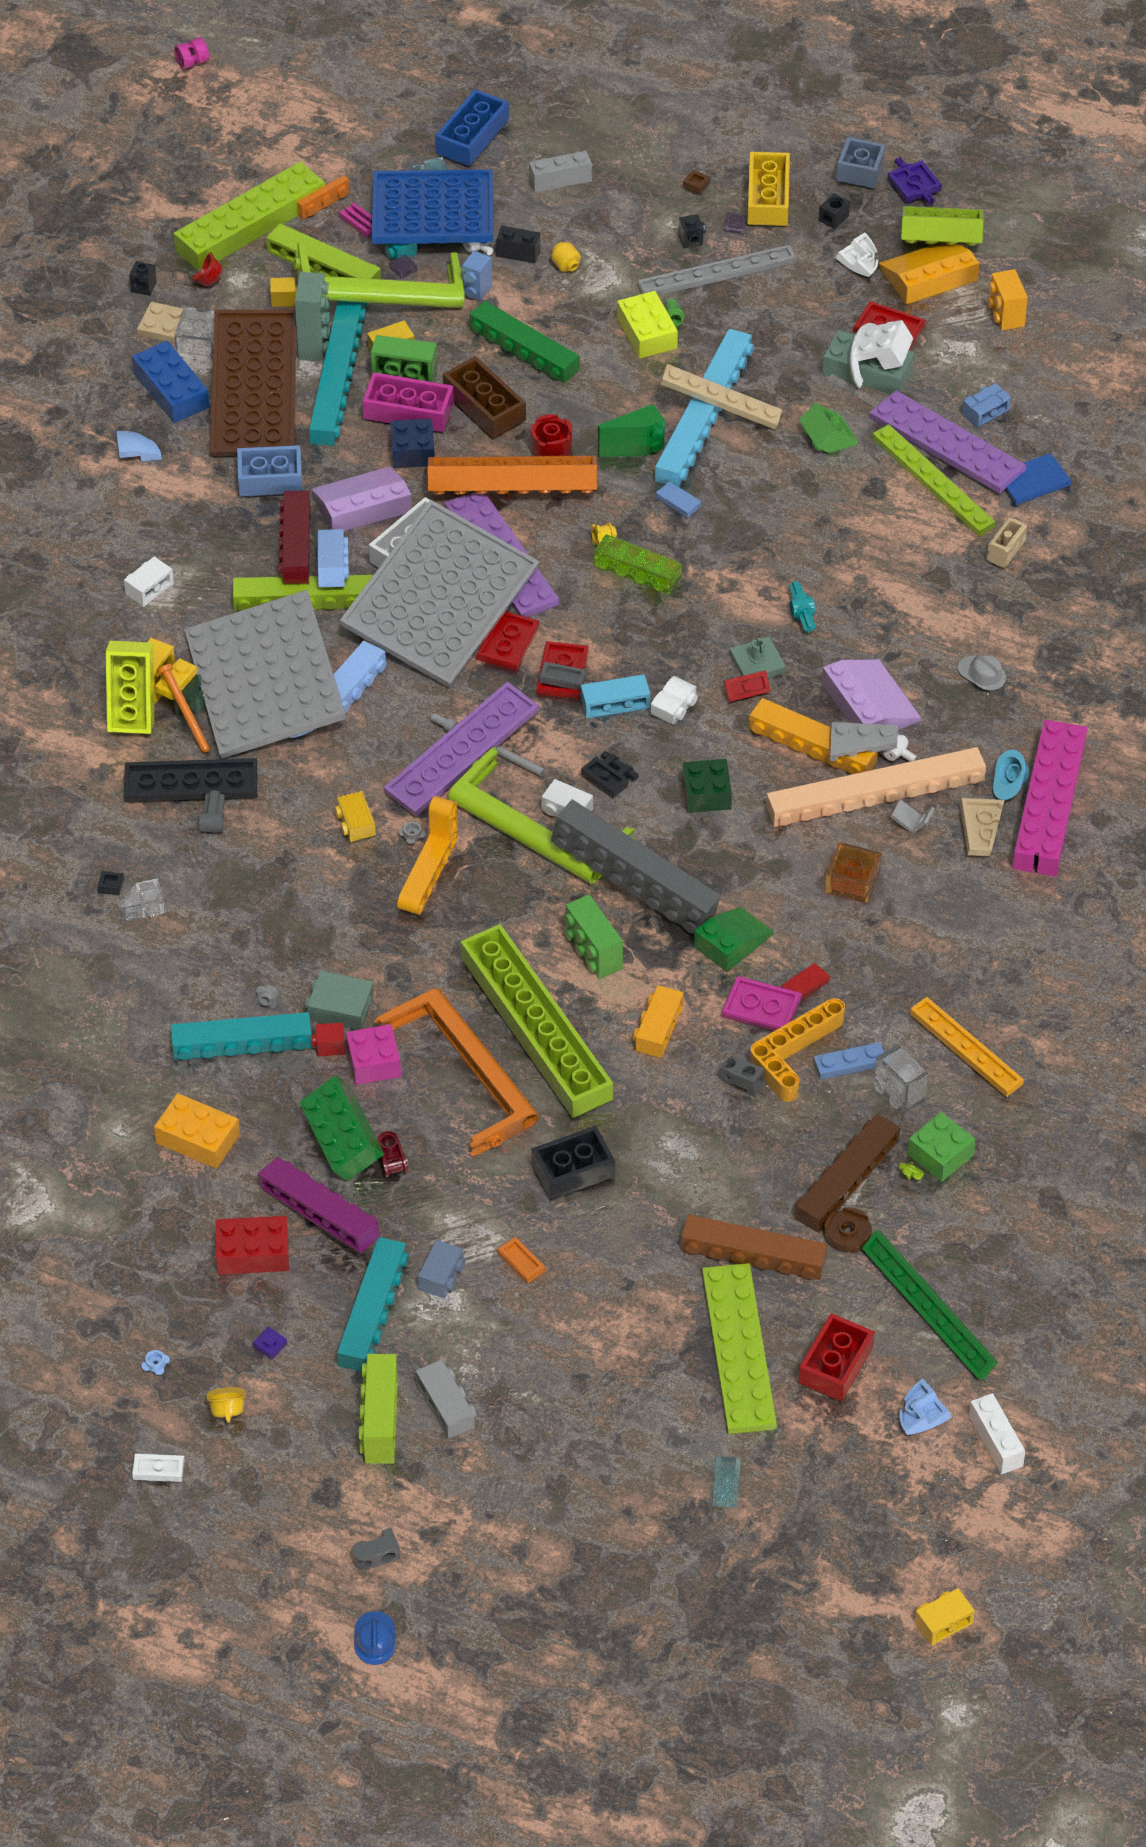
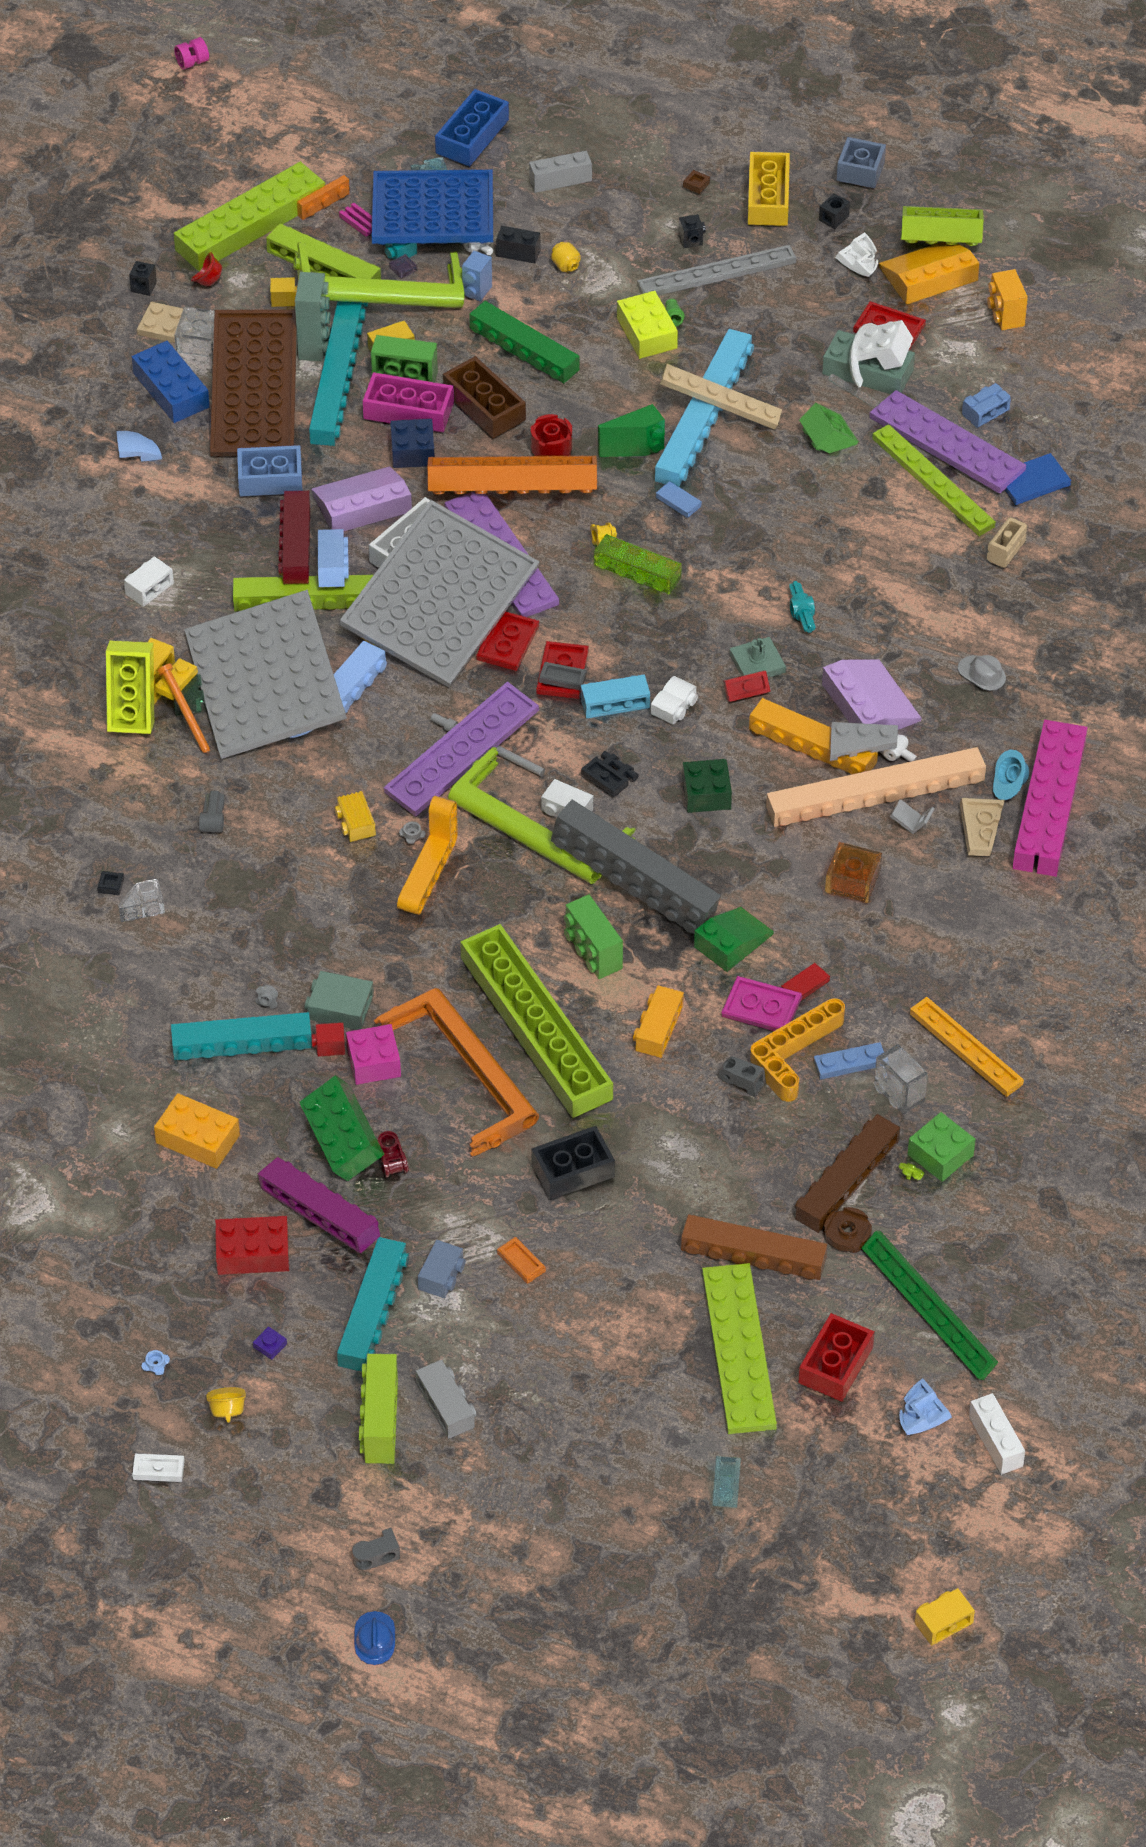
(190, 779): black plate -> none
(735, 223): clear purple tile -> none
(914, 181): dark purple plate -> none

